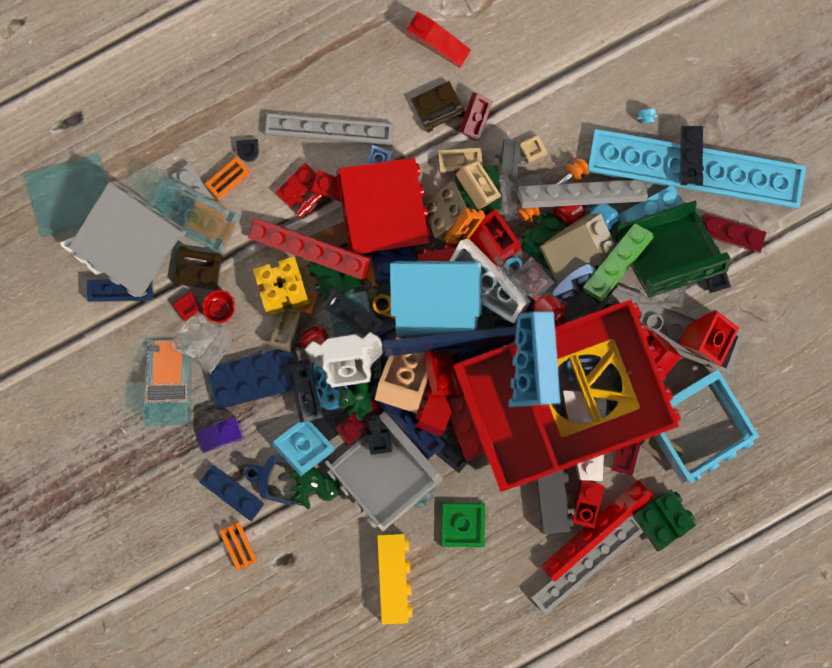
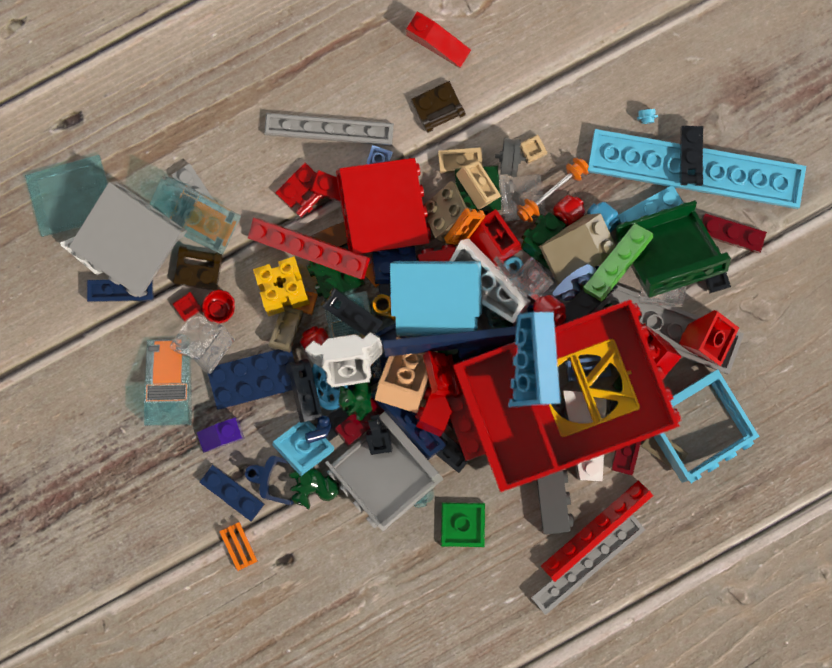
(234, 183): orange tile -> none
(248, 150): black tile -> none
(321, 432): none -> dark blue arm
(393, 578): yellow brick -> none
(475, 116): plate -> none
(582, 193): light grey plate -> none
(587, 503): red slope -> none
(665, 519): dark green plate -> none

